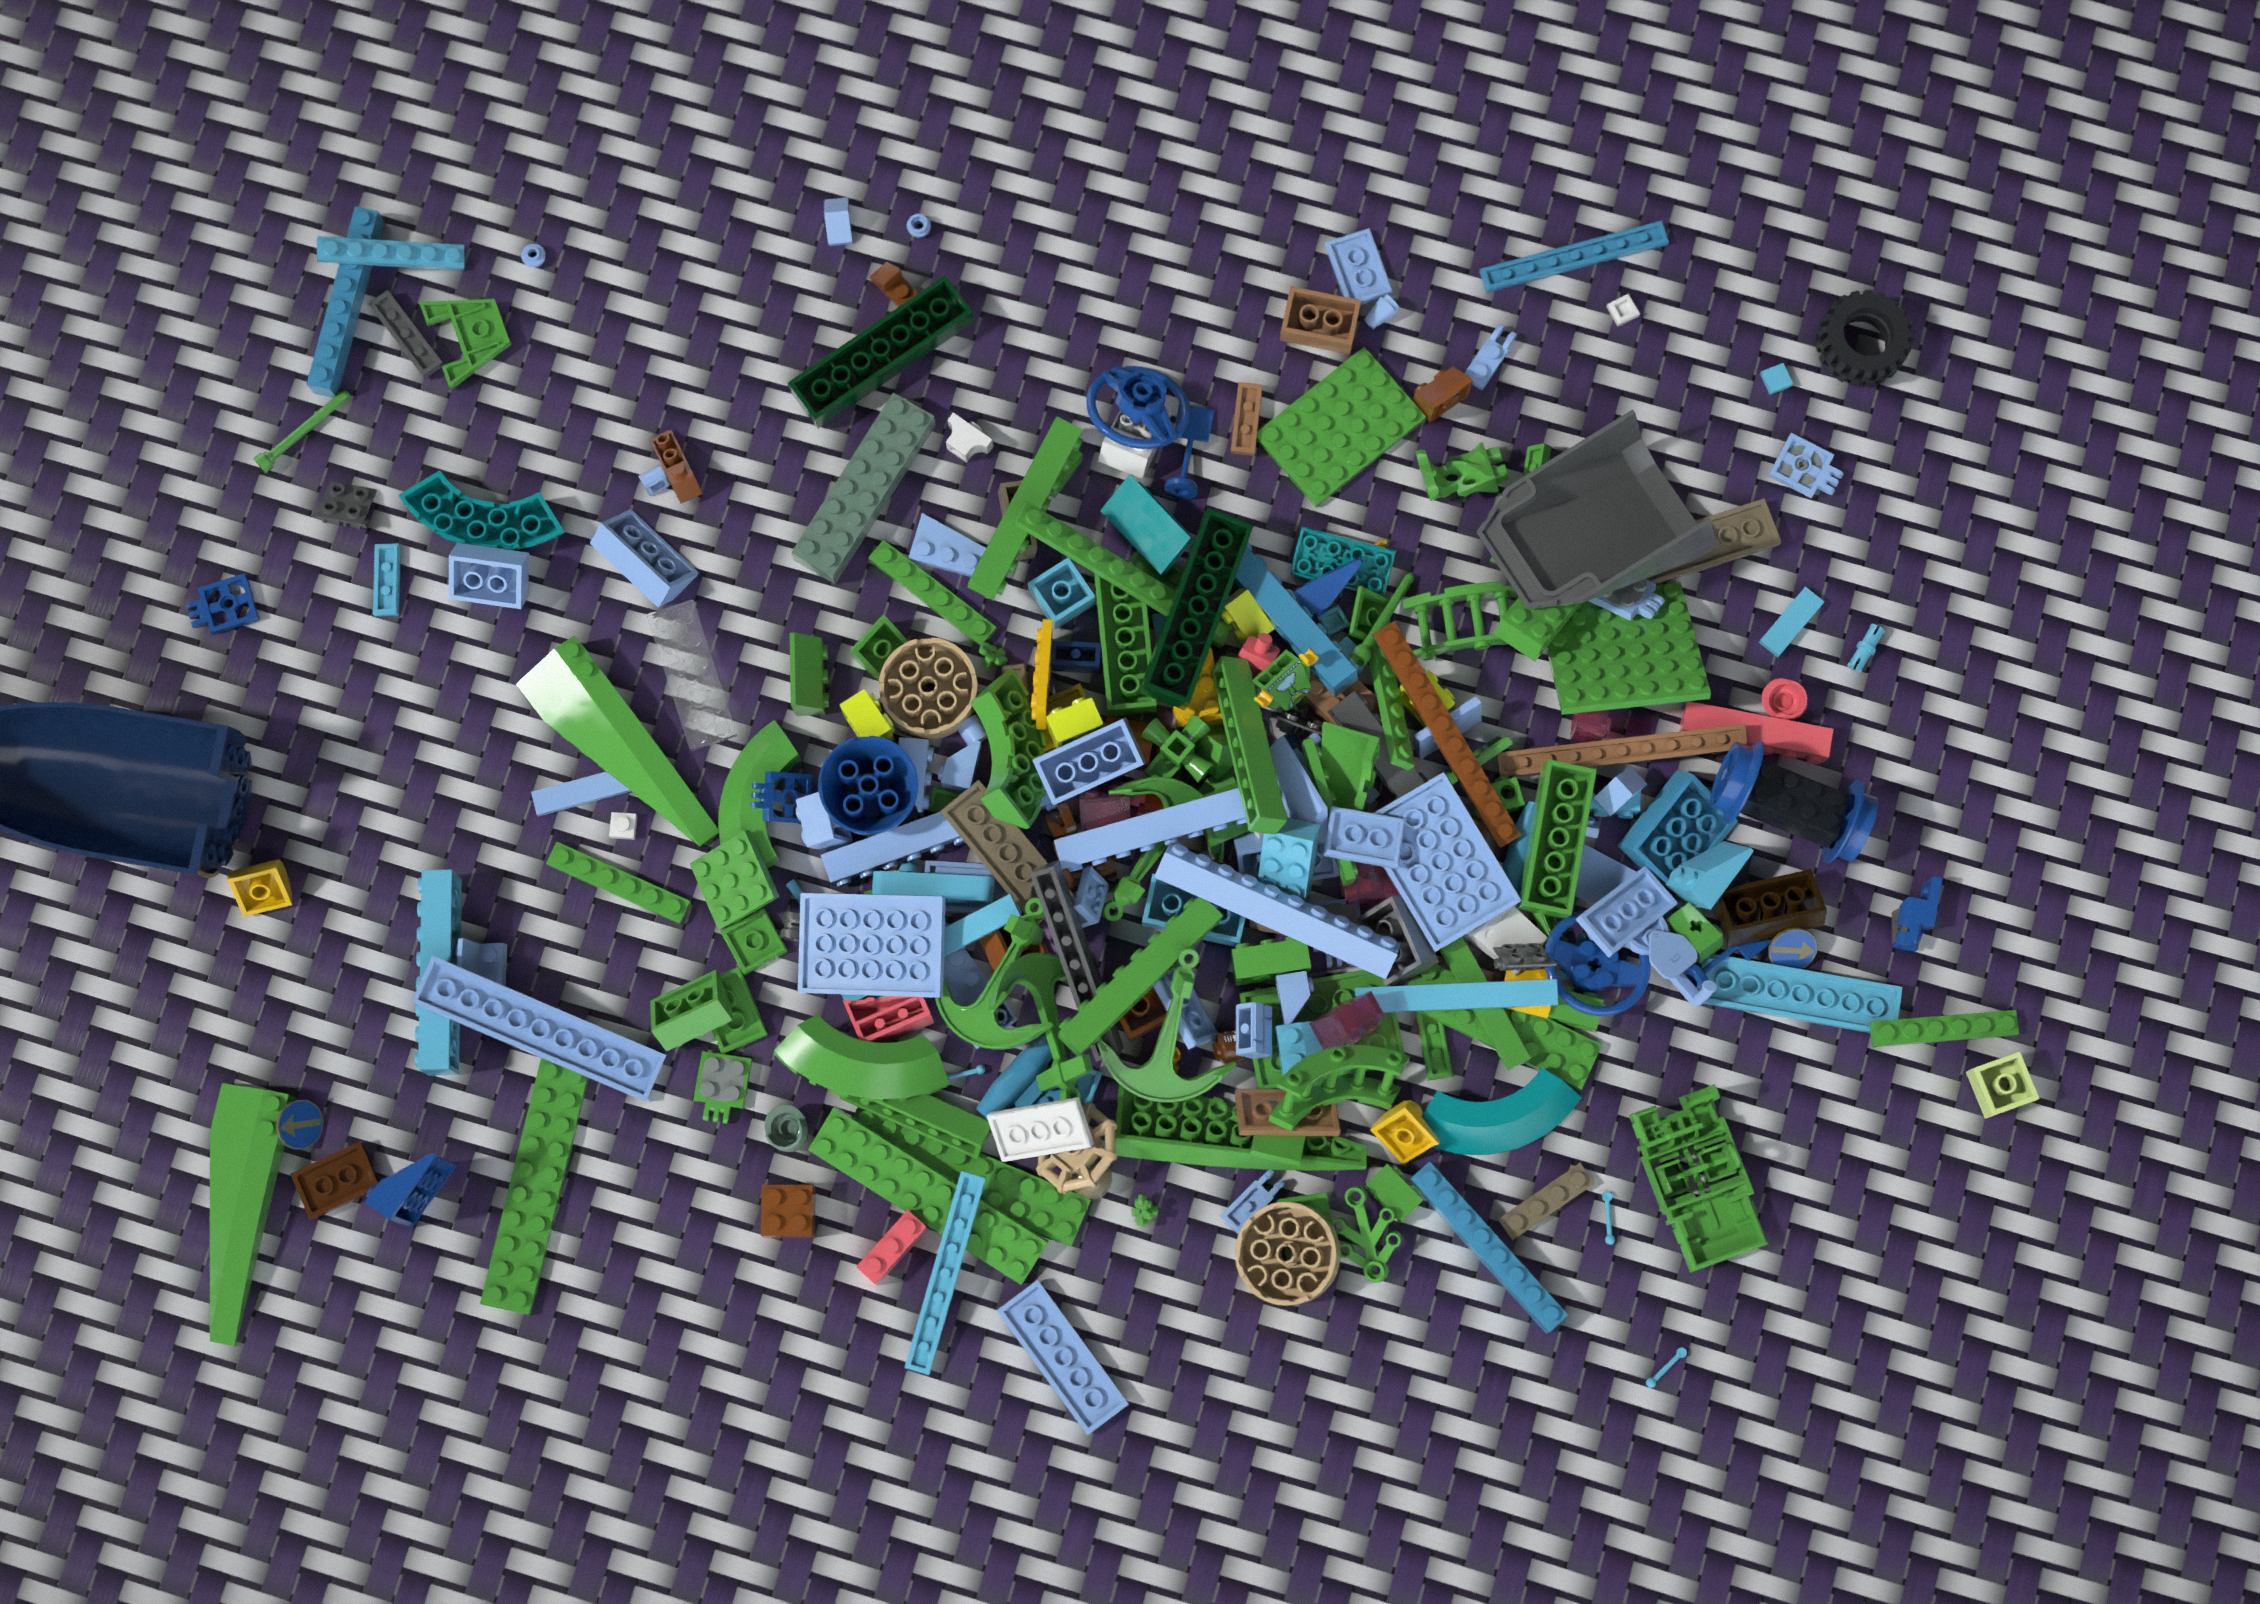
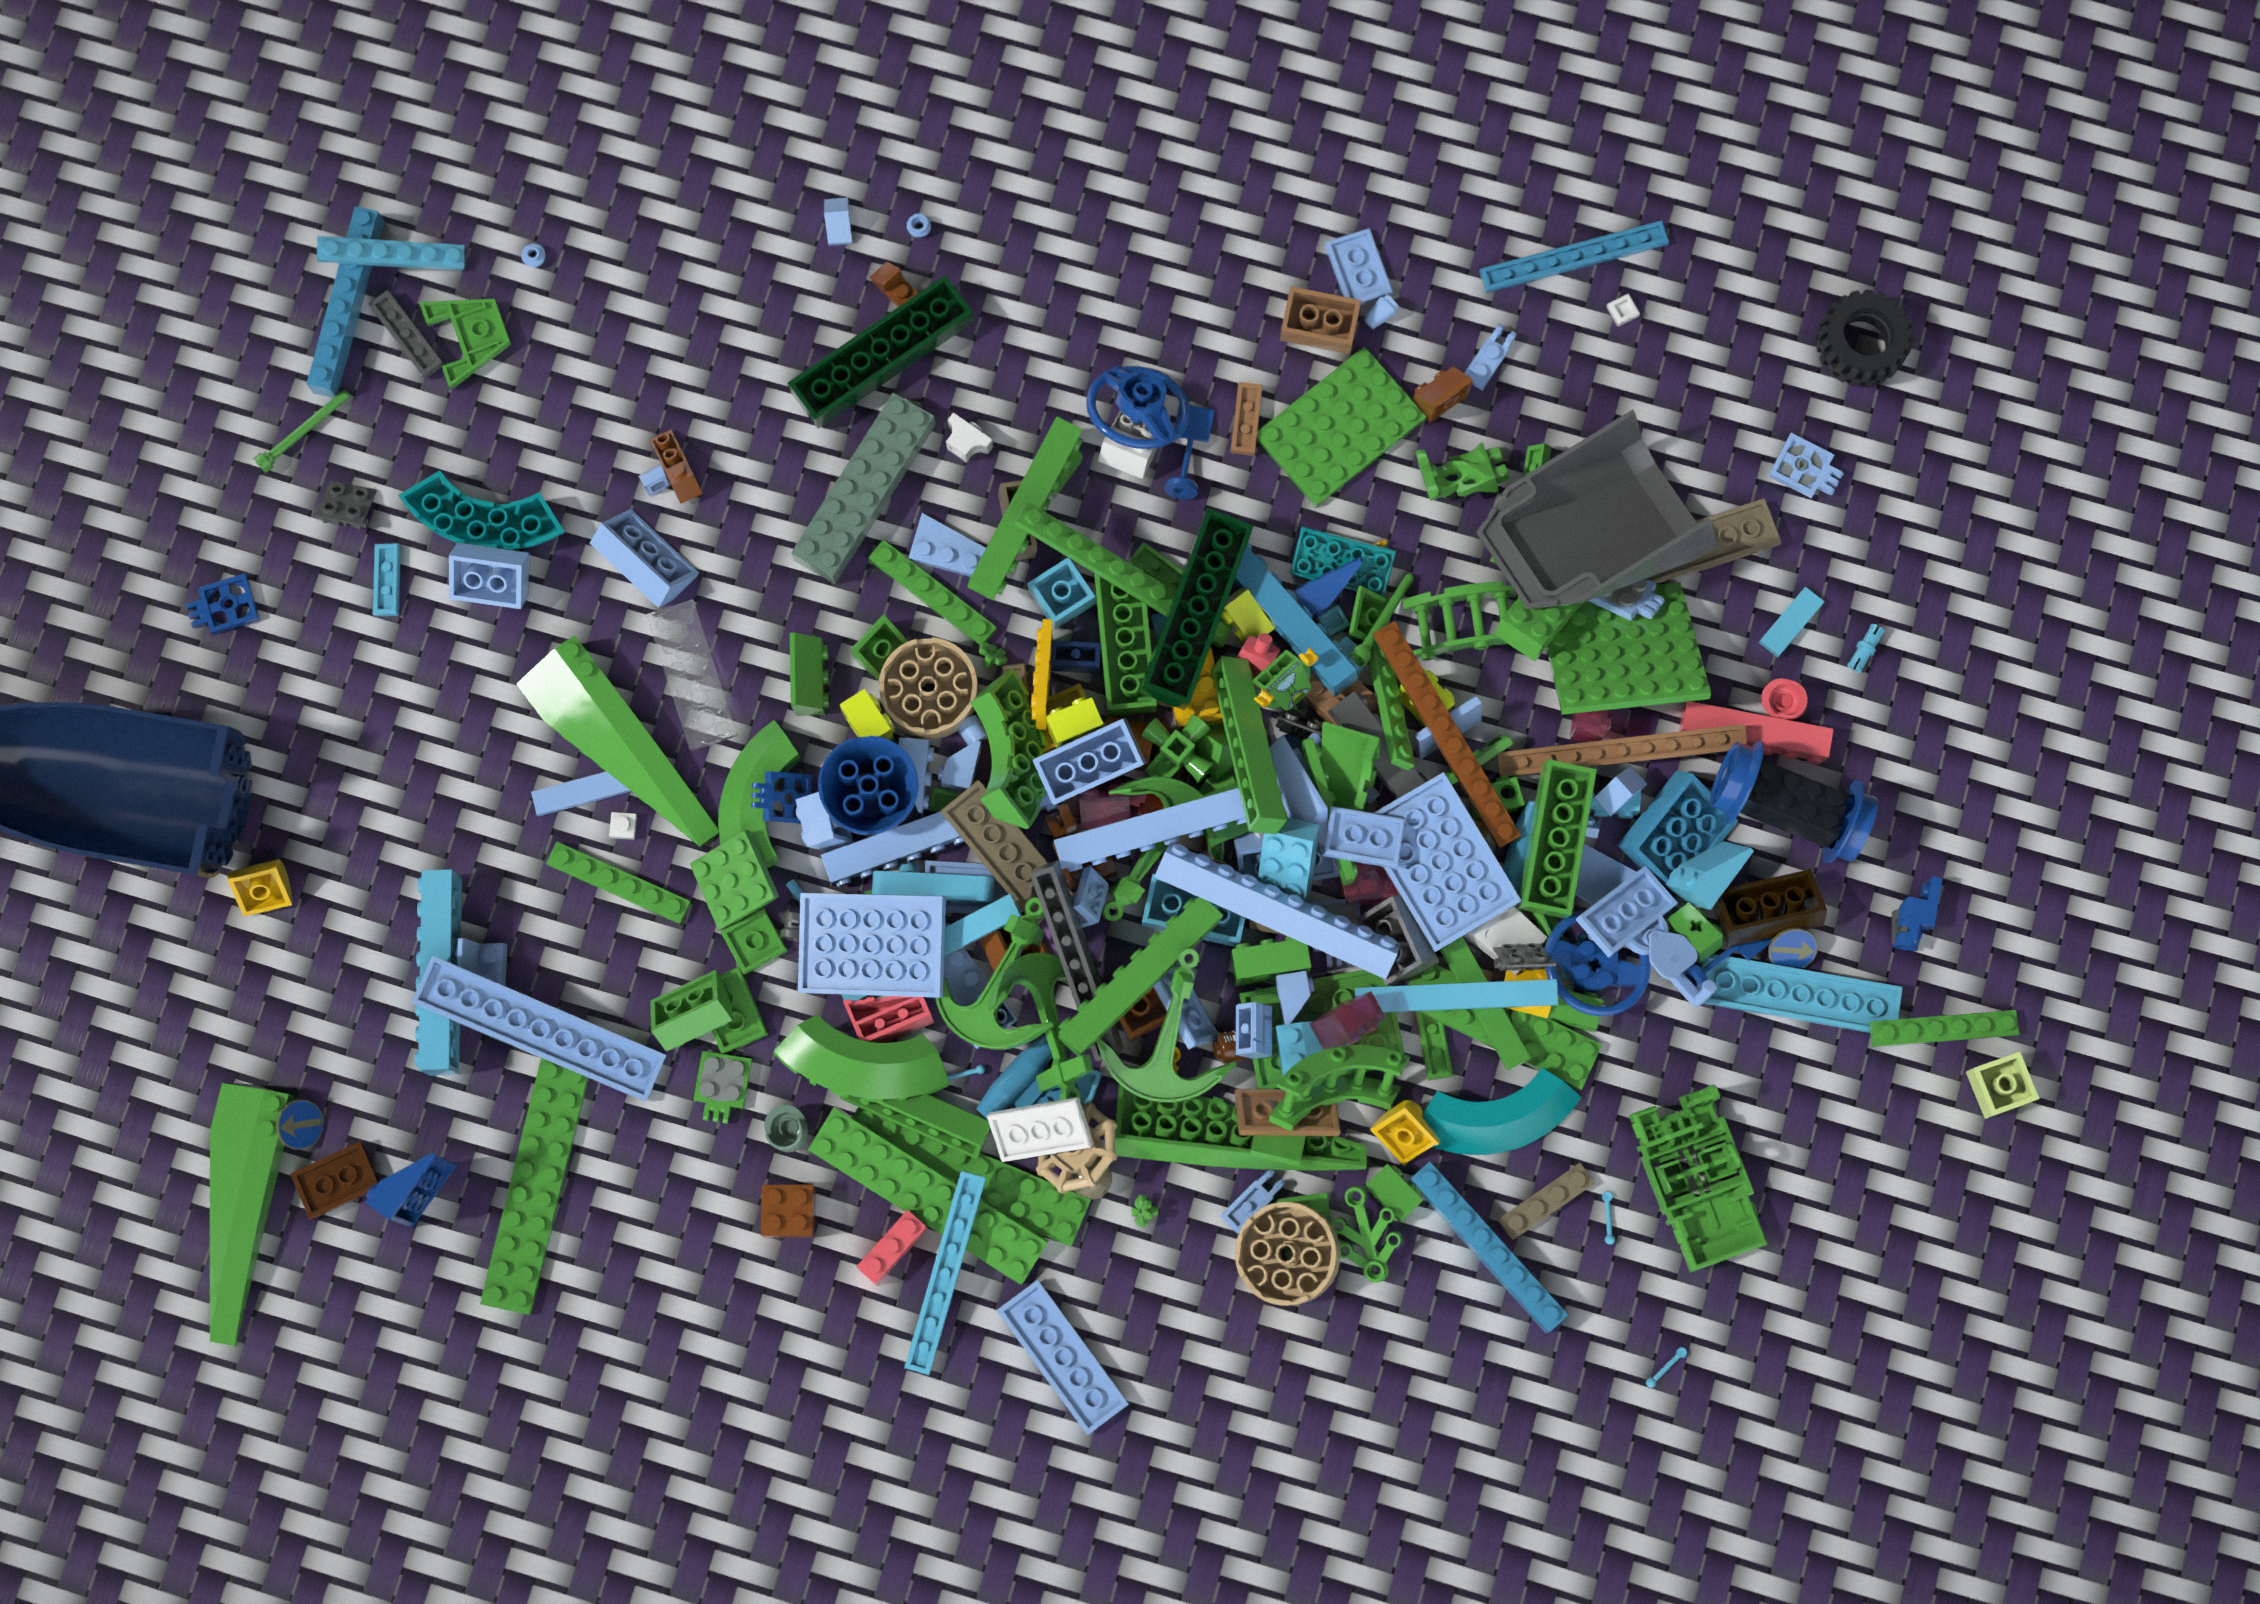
(1147, 524): teal tile -> none
(1776, 379): medium azure tile -> none

